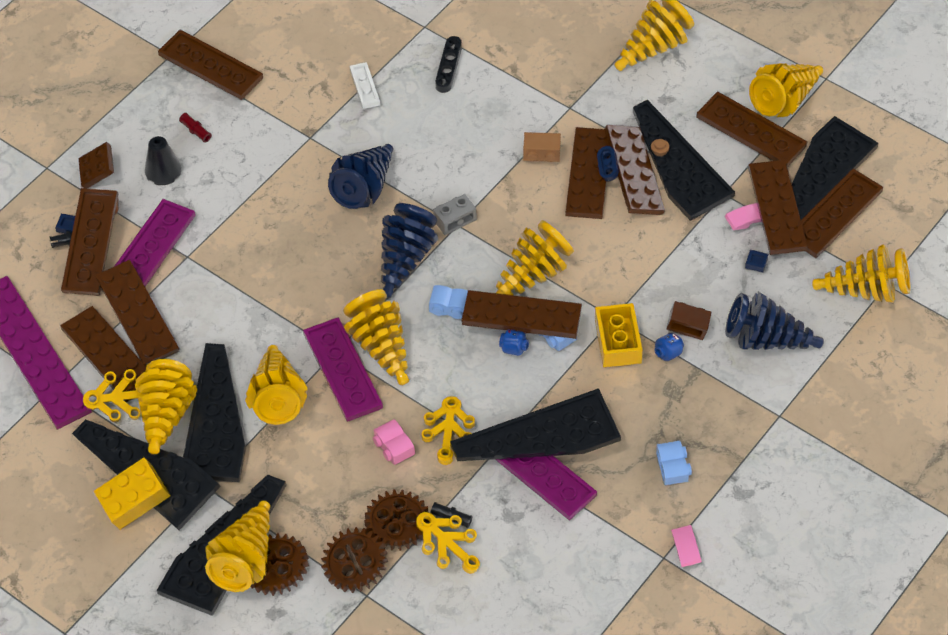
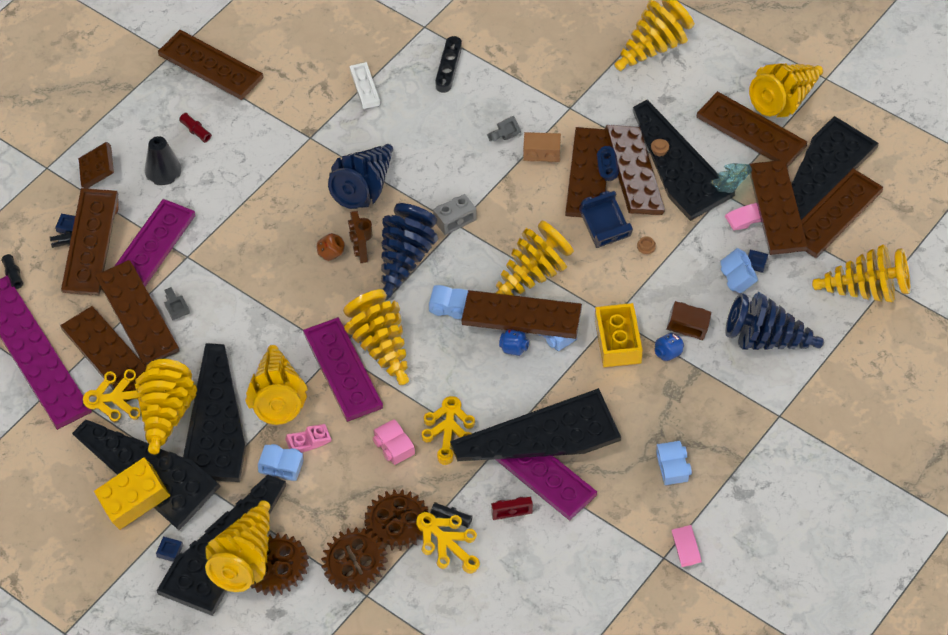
(12, 271): none -> black pin
(169, 549): none -> dark blue plate
(175, 305): none -> dark grey plate
(280, 462): none -> light blue brick
(311, 439): none -> bright pink slope
(330, 246): none -> dark orange head
(359, 233): none -> reddish brown plate
(506, 129): none -> dark grey plate
(511, 508): none -> dark red plate
(604, 219): none -> dark blue panel
(646, 245): none -> medium nougat plate
(732, 178): none -> clear light blue plate
(738, 271): none -> light blue brick

